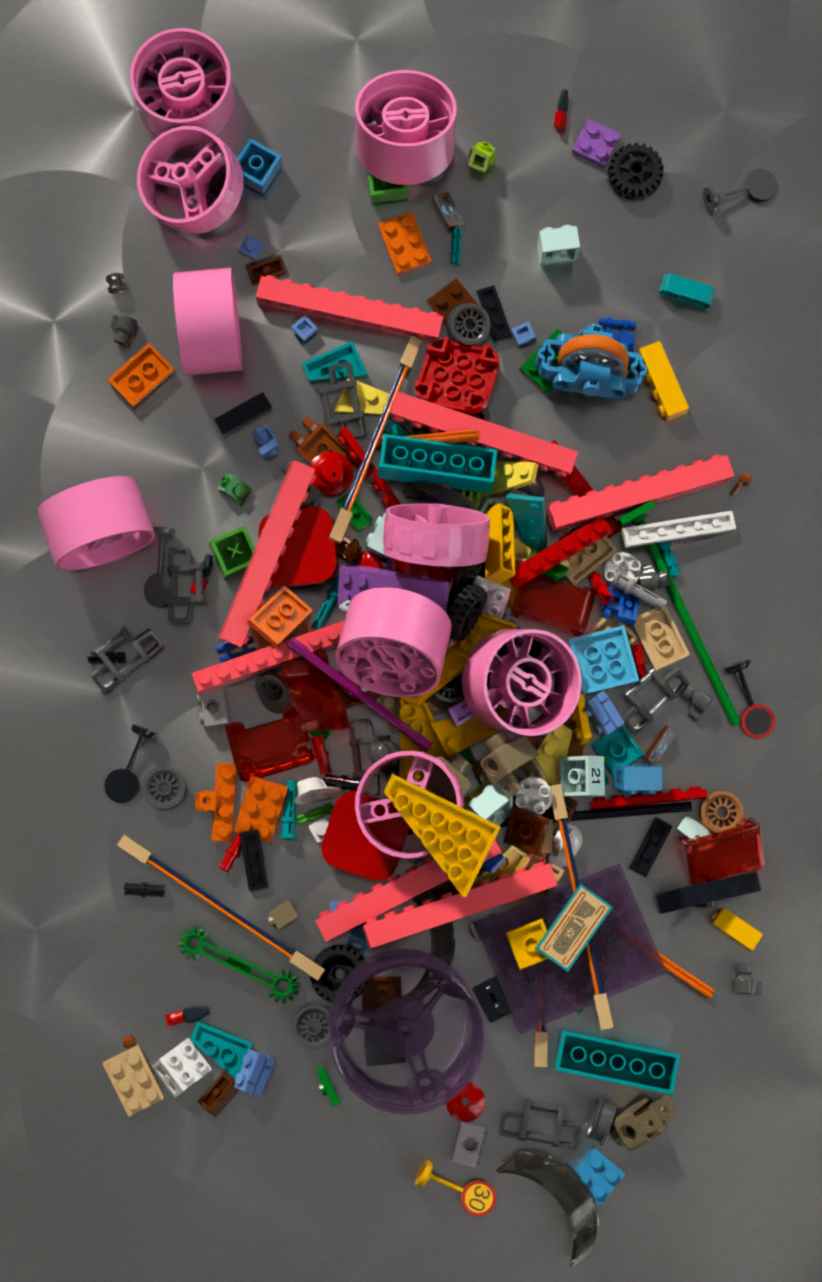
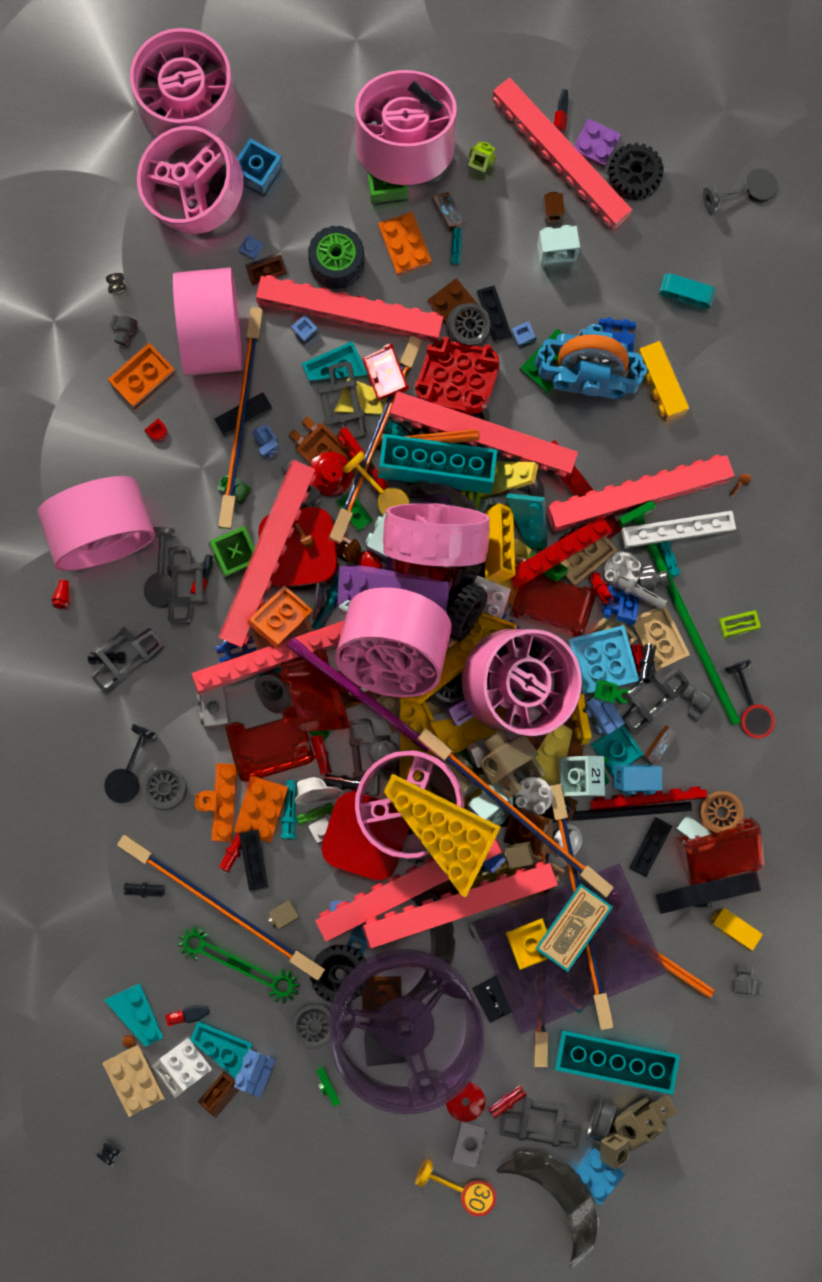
(61, 596): none -> red cone
(108, 1153): none -> black wheel
(136, 1014): none -> teal wing
(156, 431): none -> red tile
(228, 502): none -> piece
(306, 540): none -> dark orange hand
(320, 601): none -> dark grey dish
(336, 257): none -> black wheel
(386, 368): none -> door
(387, 497): none -> yellow piece
(425, 97): none -> black pin
(477, 752): none -> white bracket
(507, 1102): none -> red pin
(518, 855): none -> dark tan brick
(553, 207): none -> reddish brown brick
(561, 154): none -> coral brick
(586, 874): none -> piece
(608, 692): none -> green plate
(614, 1150): none -> dark tan brick
(647, 663): none -> black pin
(724, 627): none -> lime tile

